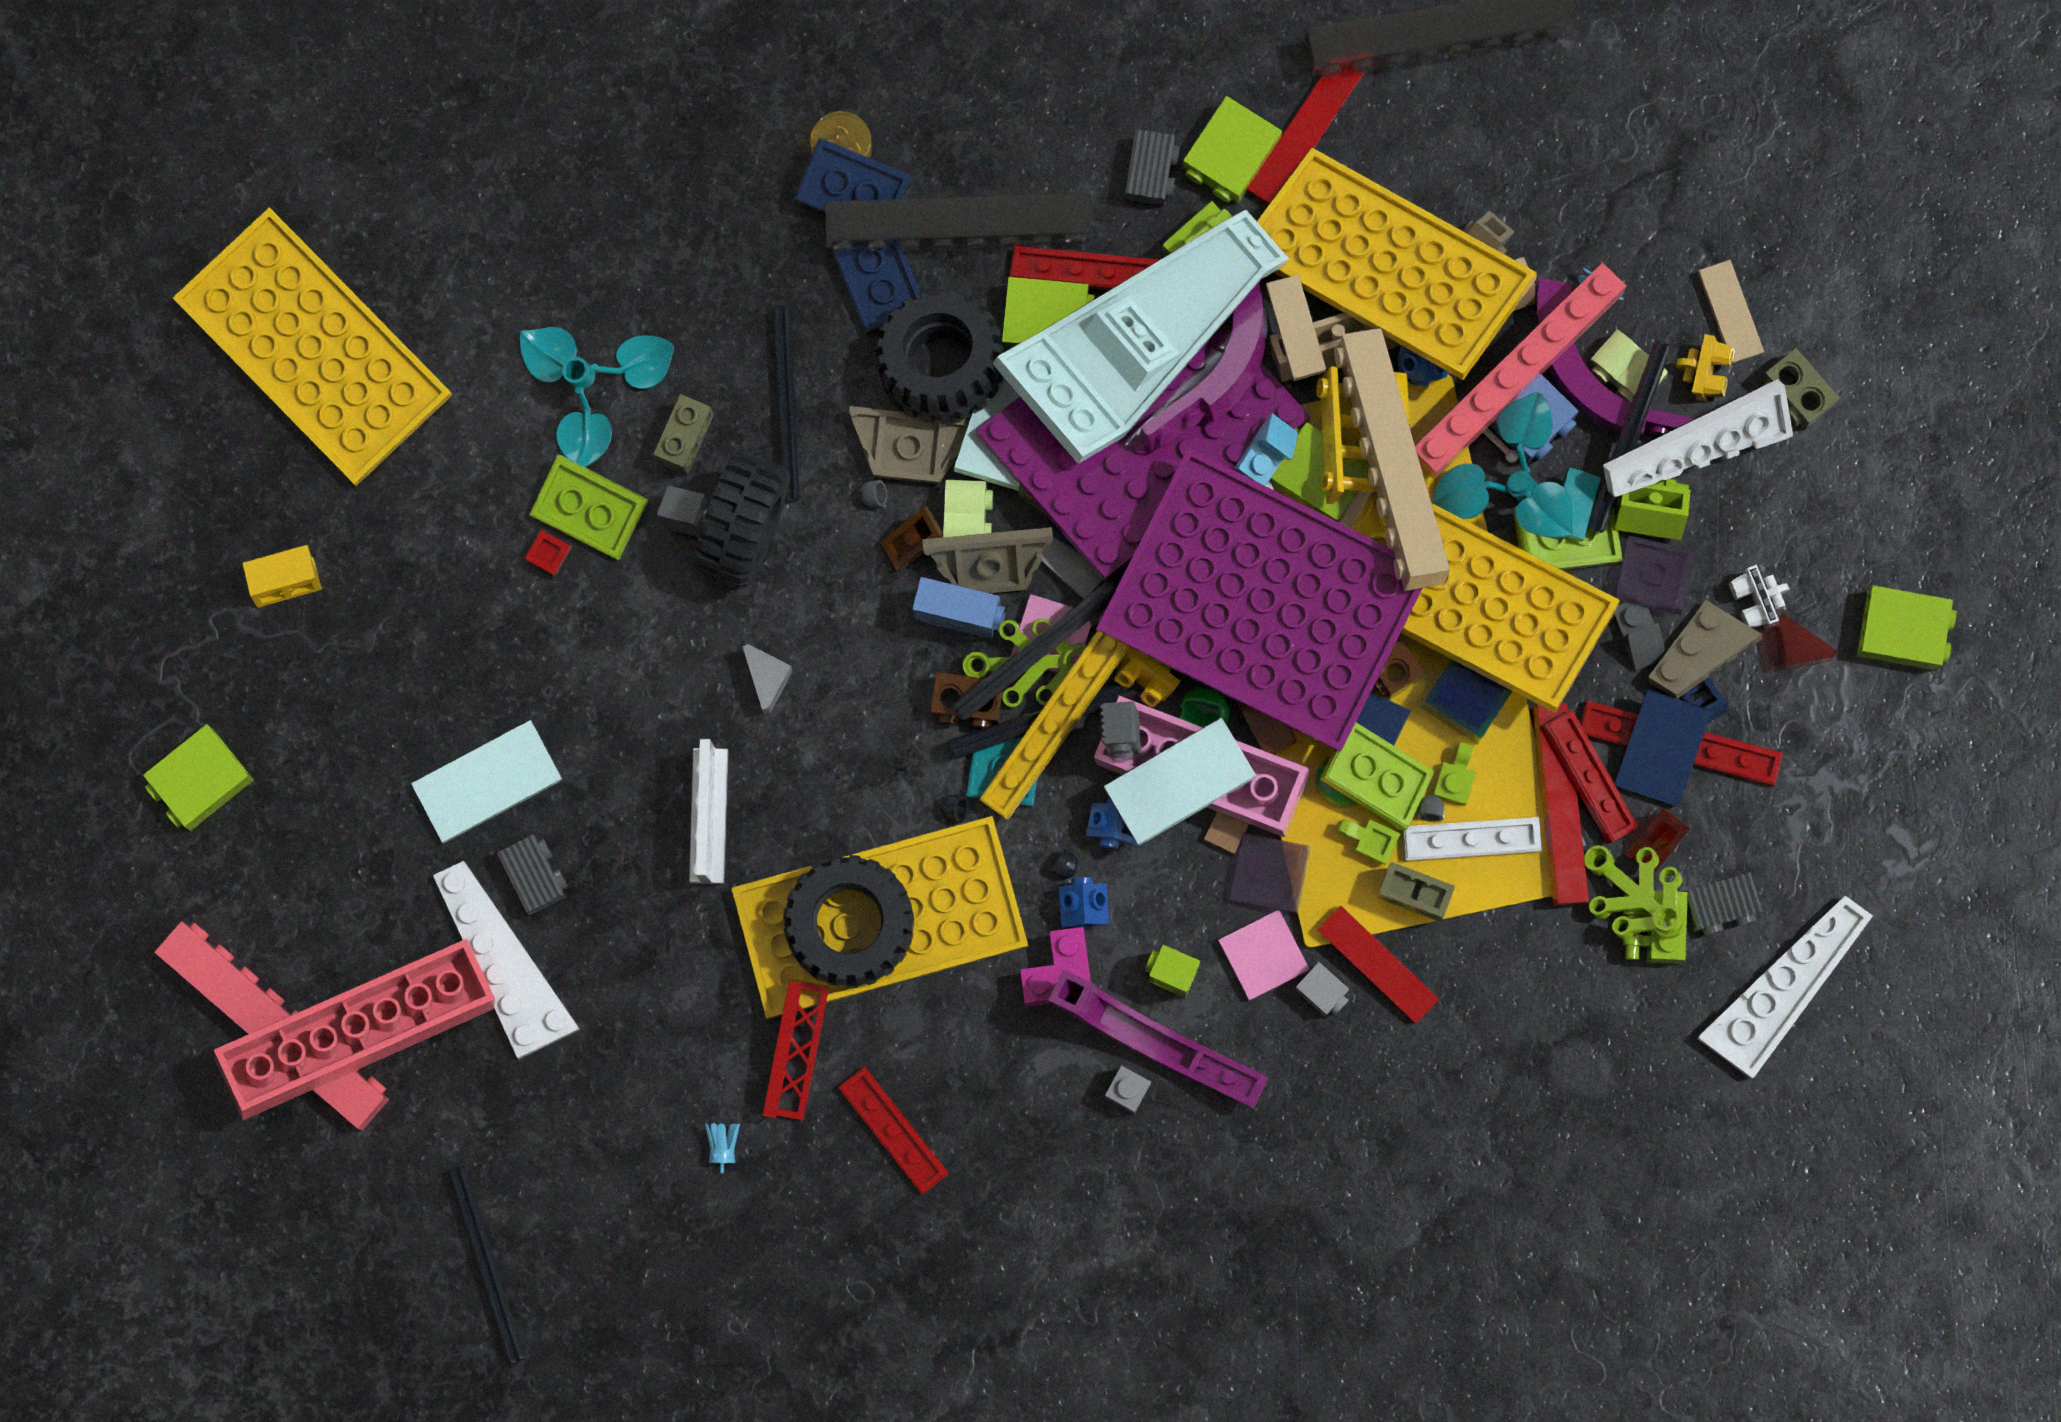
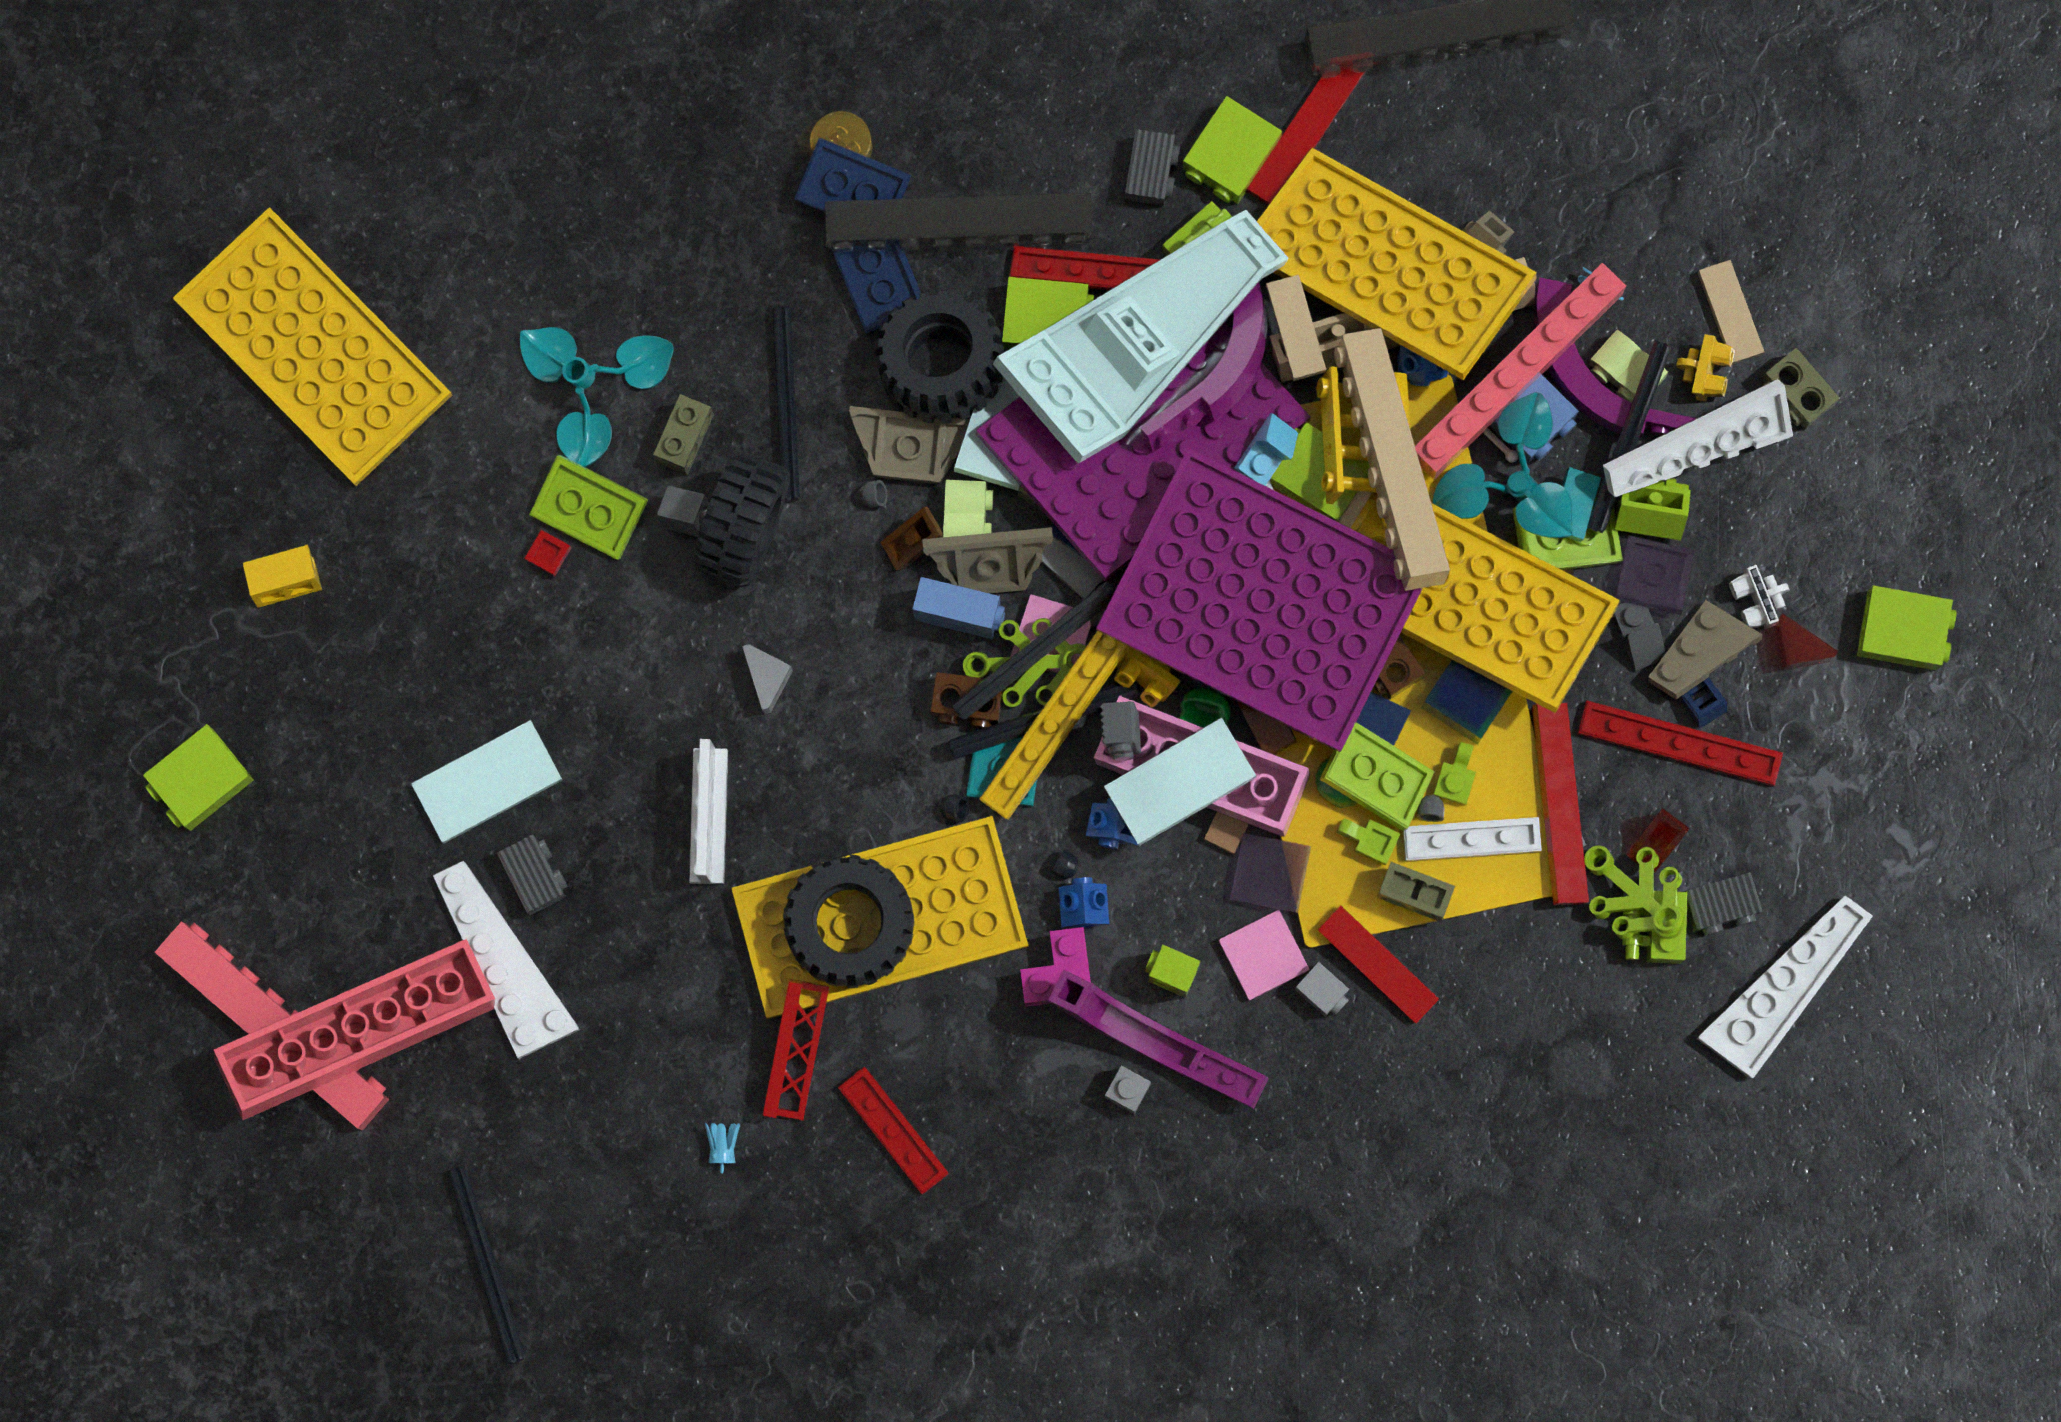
(1589, 776): red tile -> none
(1662, 747): dark blue tile -> none

